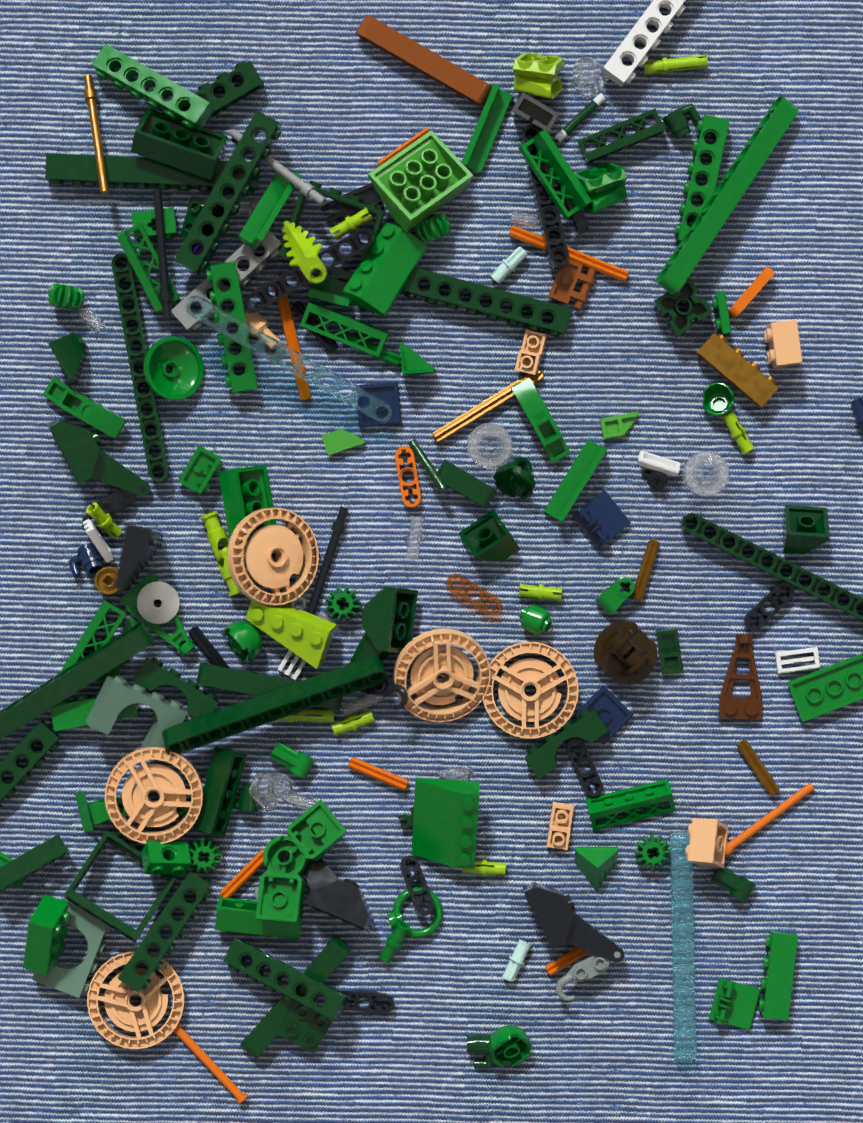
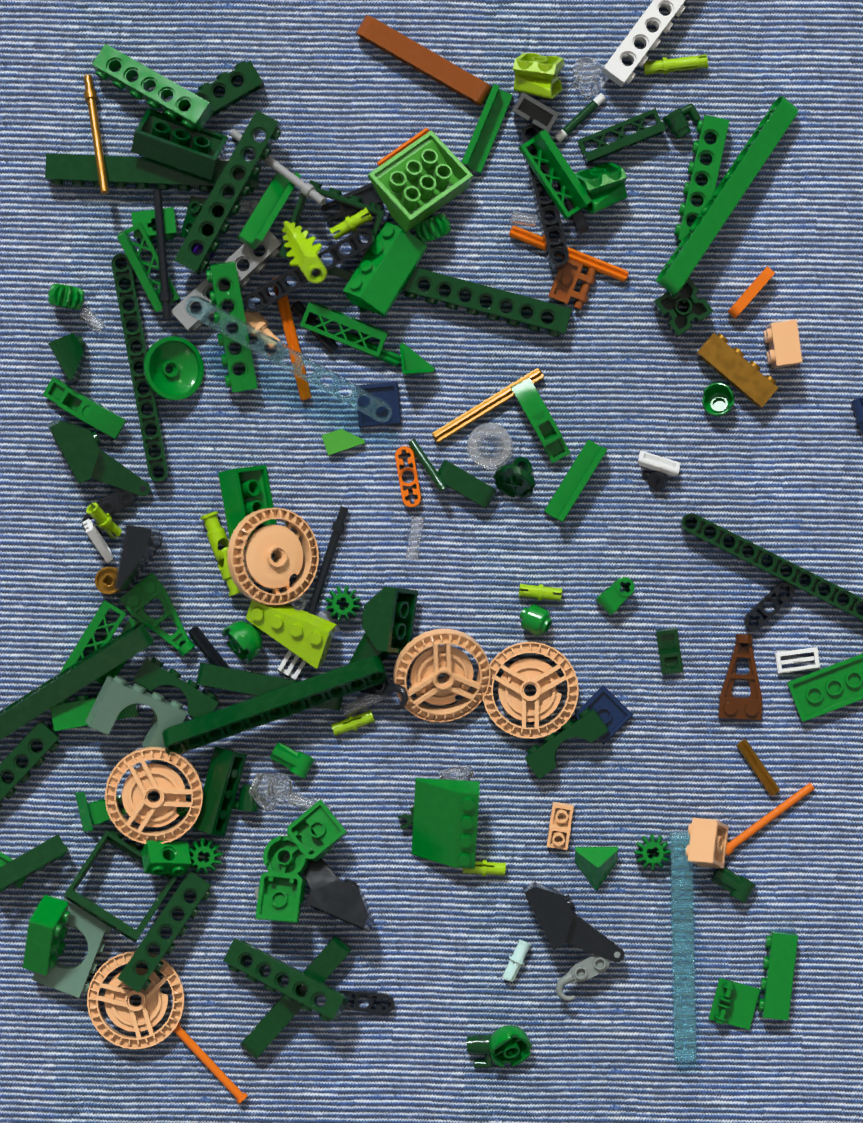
(90, 559): dark blue piece -> none
(160, 591): white dish -> none
(200, 469): green bracket -> none
(240, 915): green brick -> none
(243, 875): orange axle -> none
(304, 1027): dark green hinge -> none
(328, 716): lime pin -> none
(330, 292): green panel -> none
(378, 773): orange axle -> none
(394, 941): green pin -> none
(396, 916): green piece -> none
(427, 898): black beam -> none
(489, 539): dark green slope -> none
(490, 598): clear orange beam -> none
(508, 265): light aqua axle -> none
(531, 352): light nougat slope -> none
(565, 960): orange axle -> none
(572, 755): black beam -> none
(601, 519): dark blue hinge -> none
(617, 425): bright green tile -> none
(625, 653): dark brown piece -> none
(630, 801): green fence -> none
(645, 569): pearl gold axle -> none
(693, 476): clear wheel -> none
(720, 304): green plate -> none
(738, 432): lime pin -> none
(804, 528): dark green slope -> none

